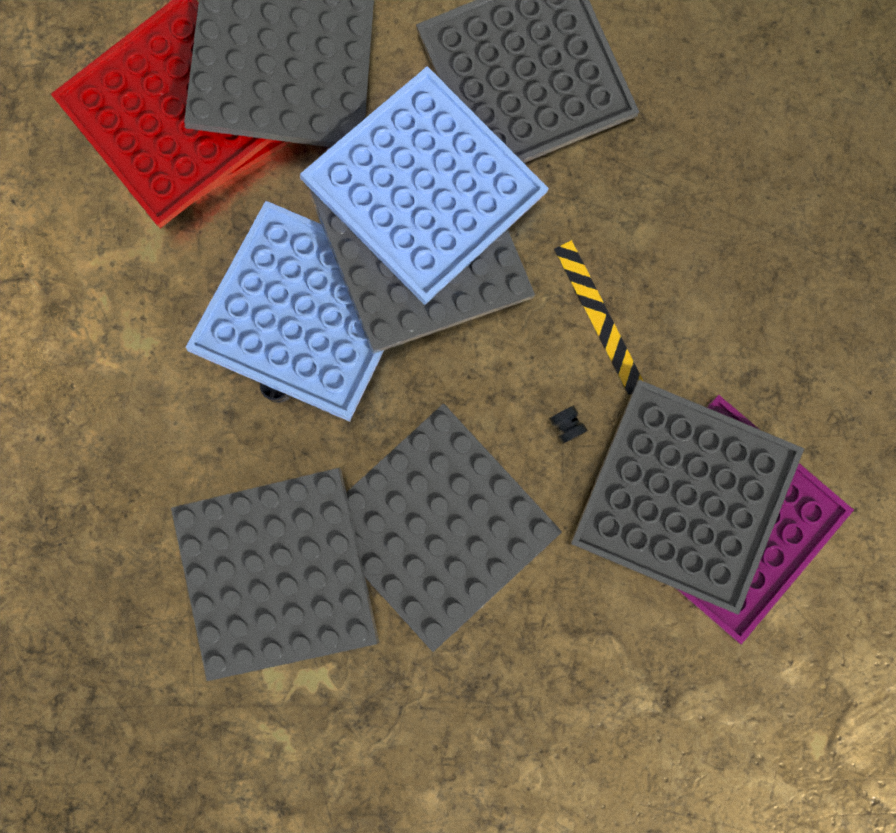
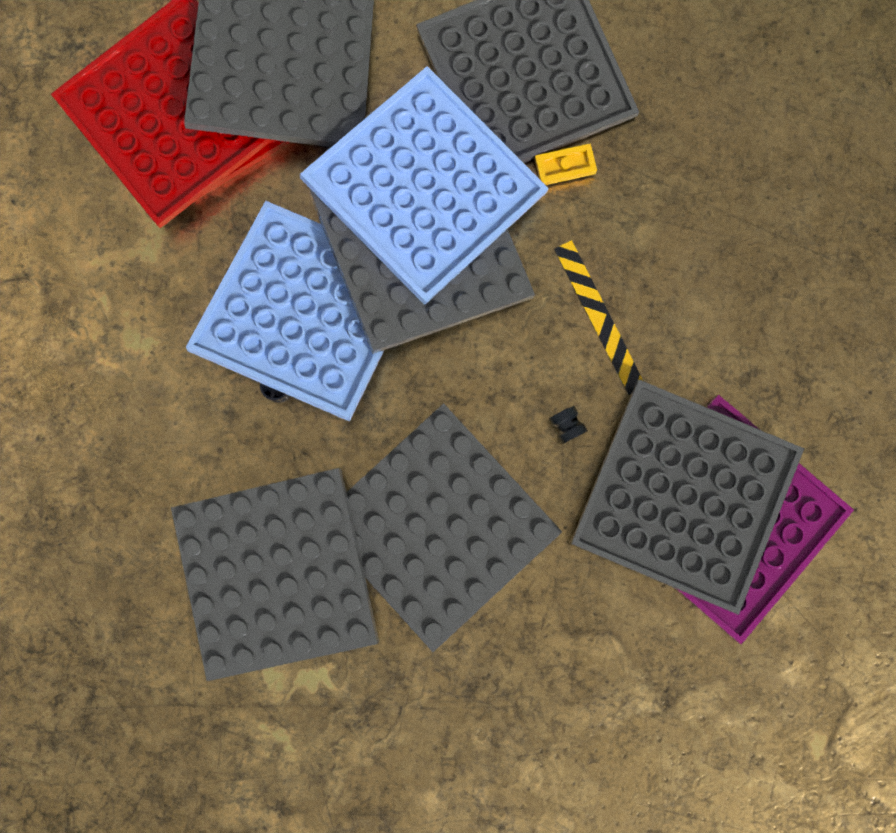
(565, 164): none -> yellow plate

